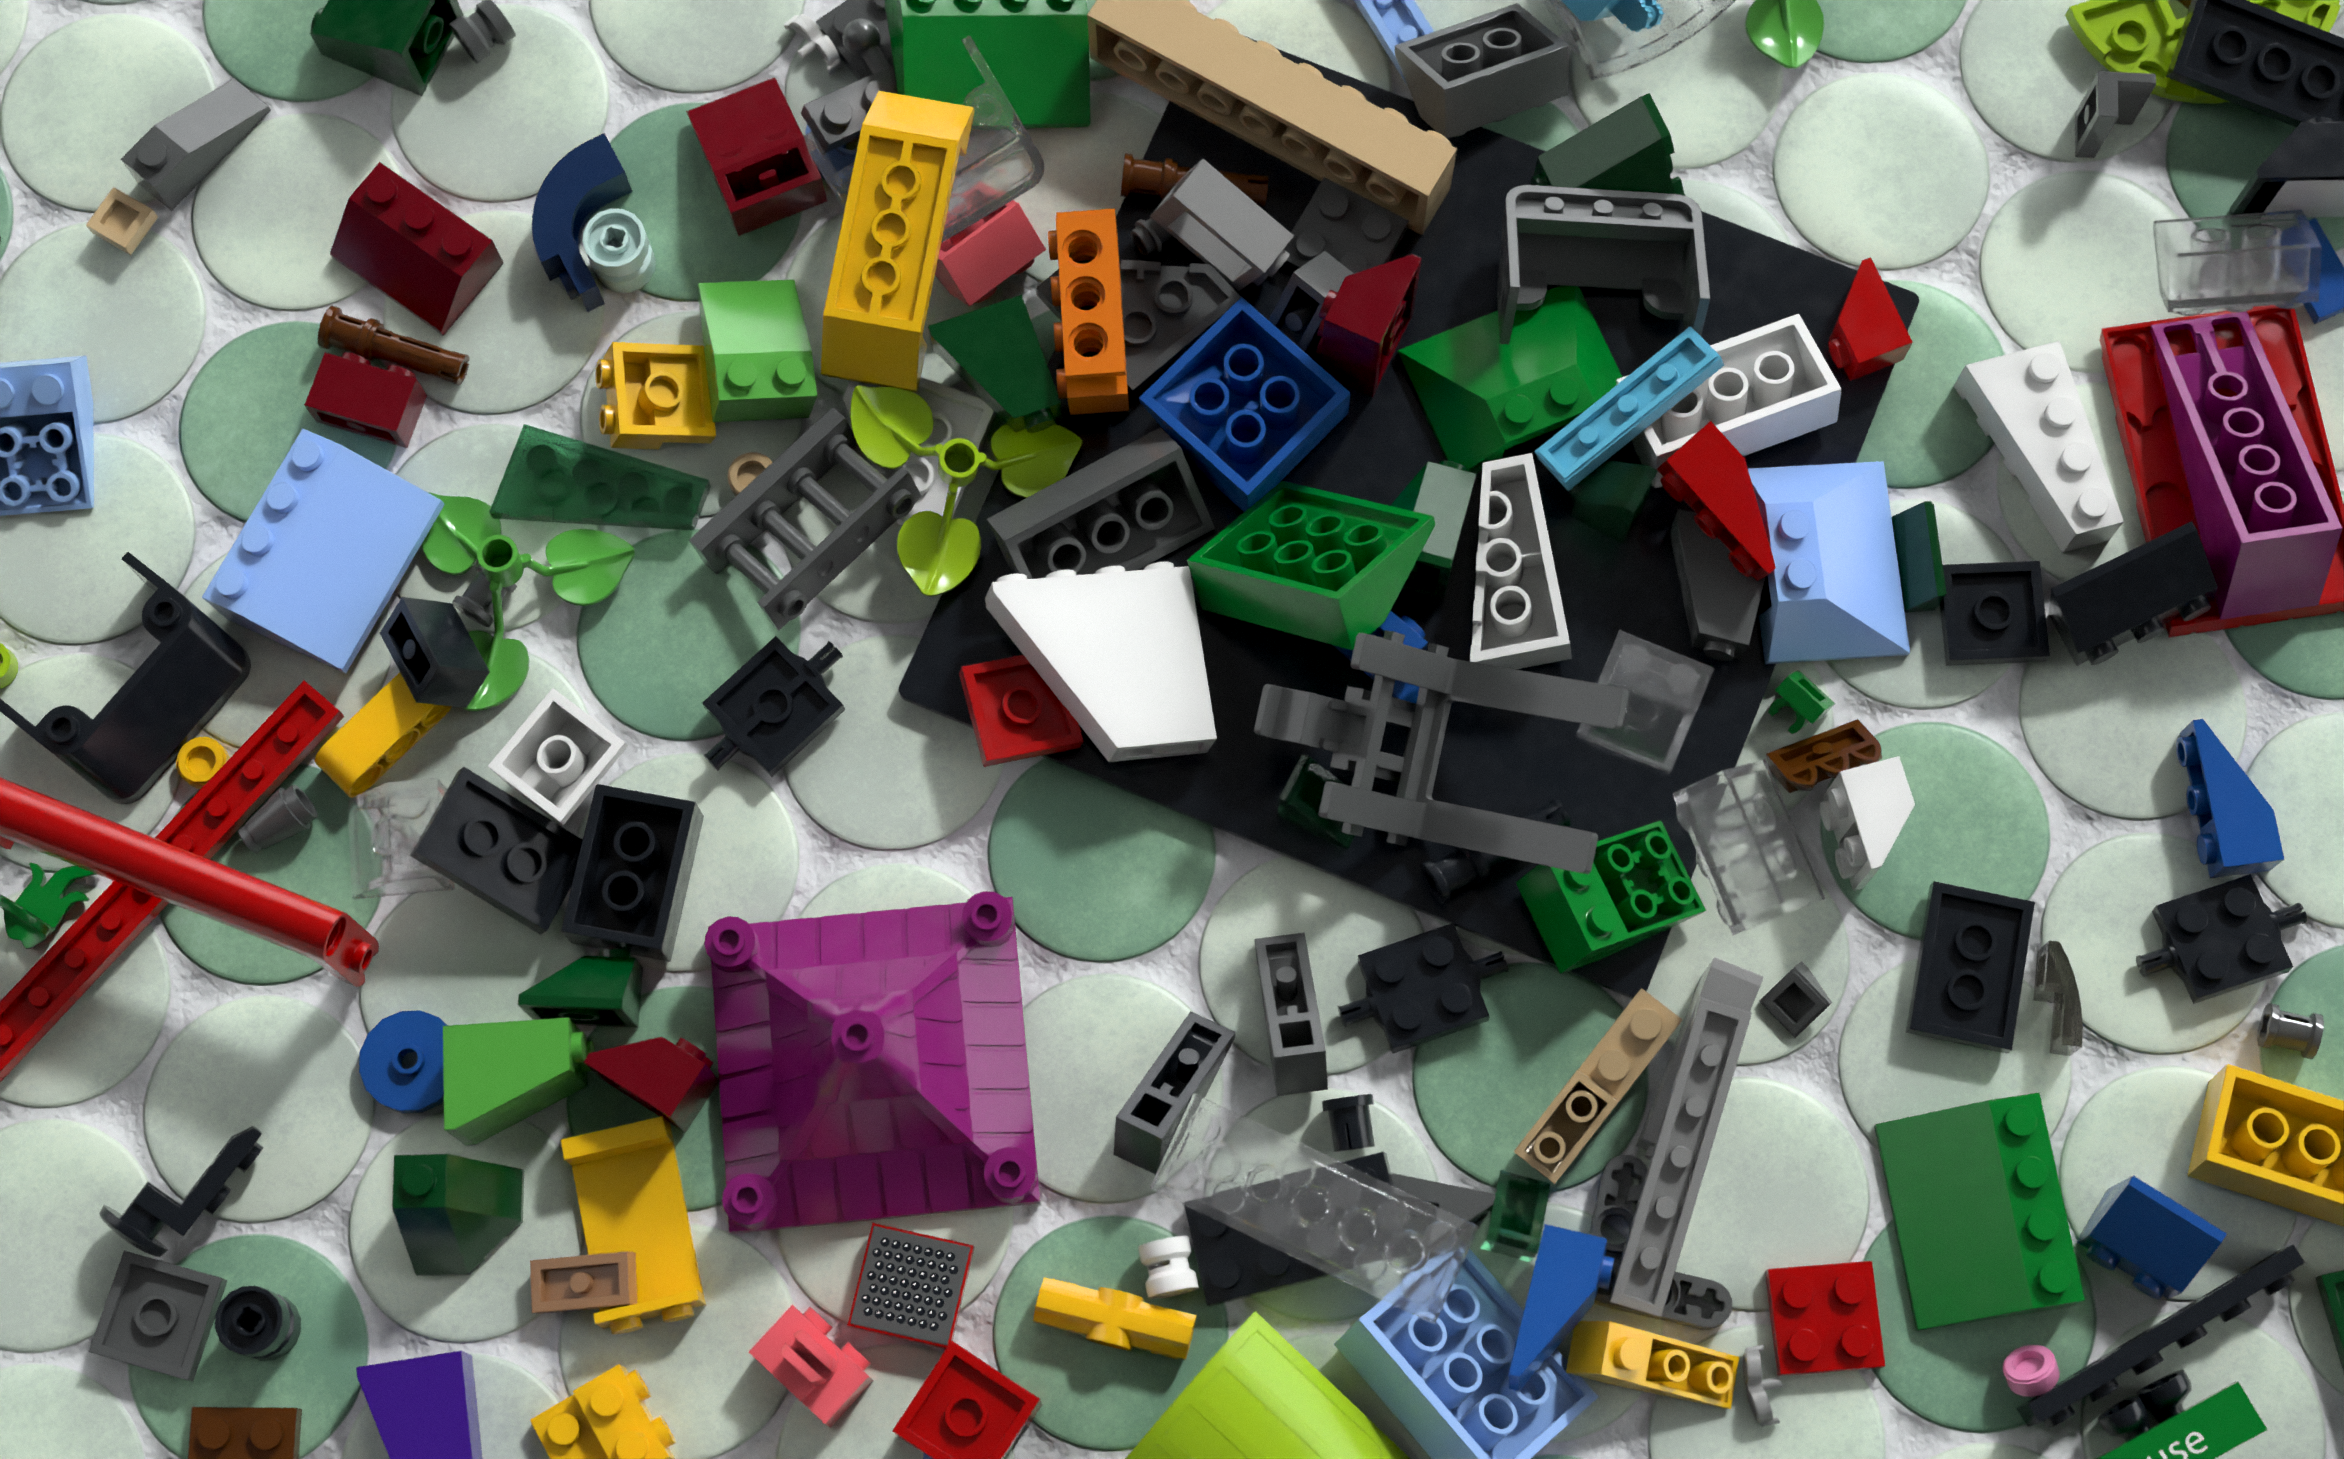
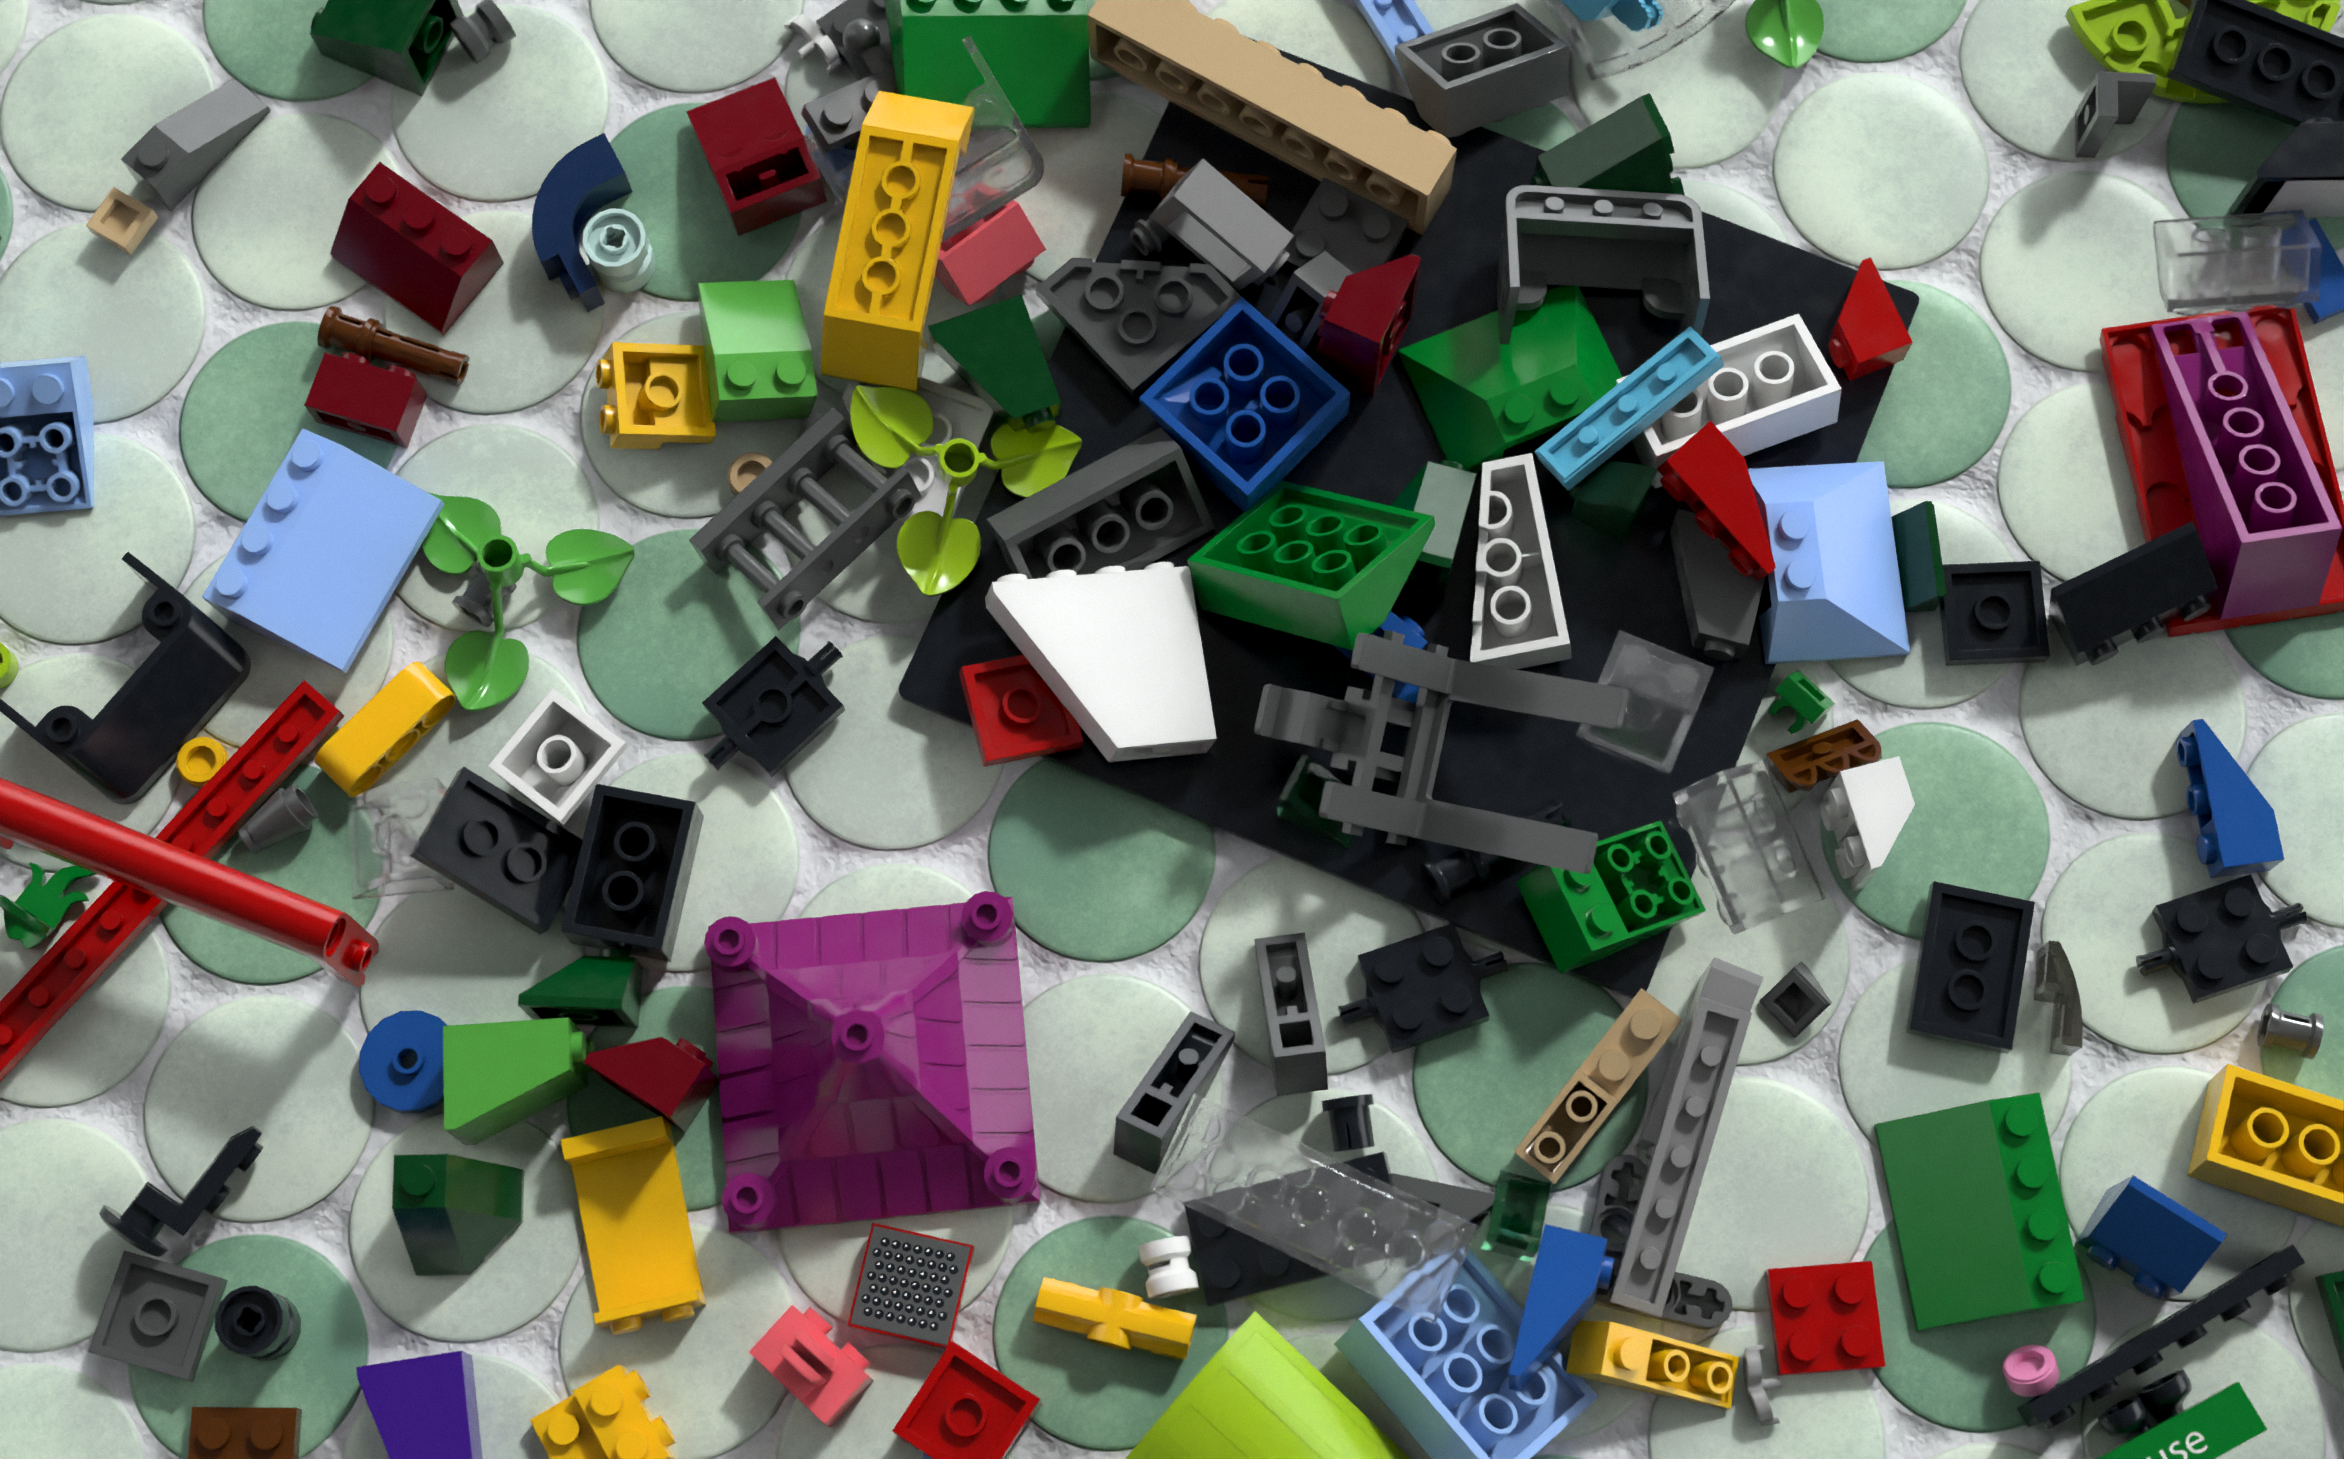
(434, 652): black brick -> none
(583, 1282): medium nougat plate -> none
(586, 484): clear green wing -> none
(1097, 381): orange brick -> none
(2046, 441): white wedge -> none

